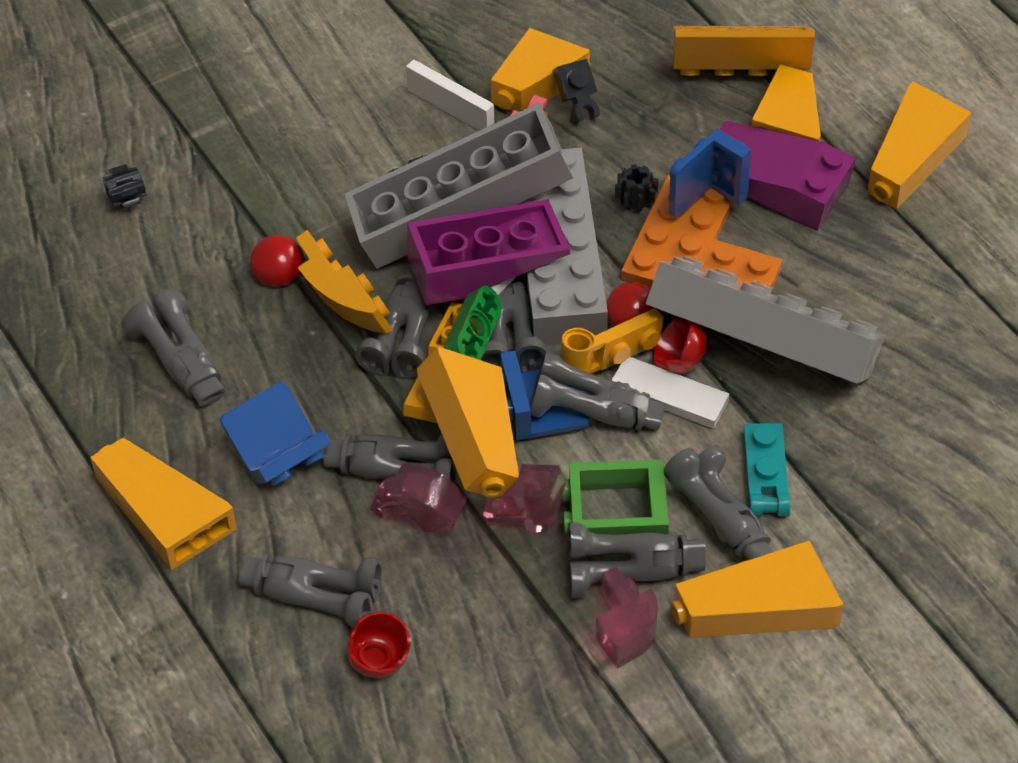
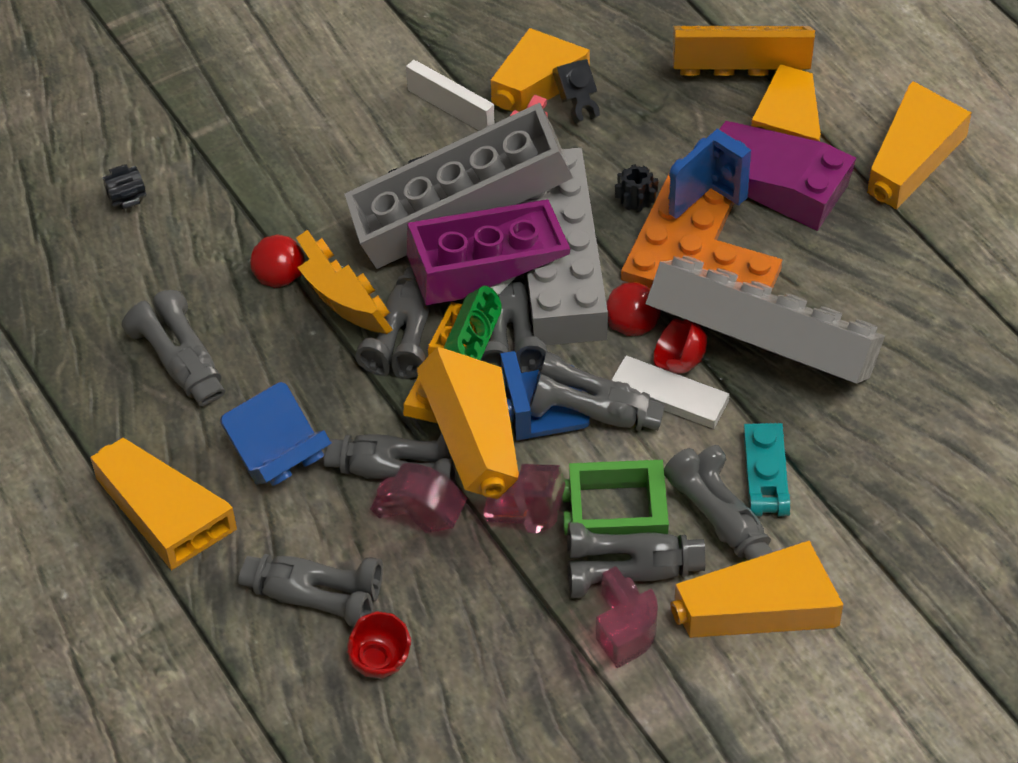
(612, 346): light orange plate -> none

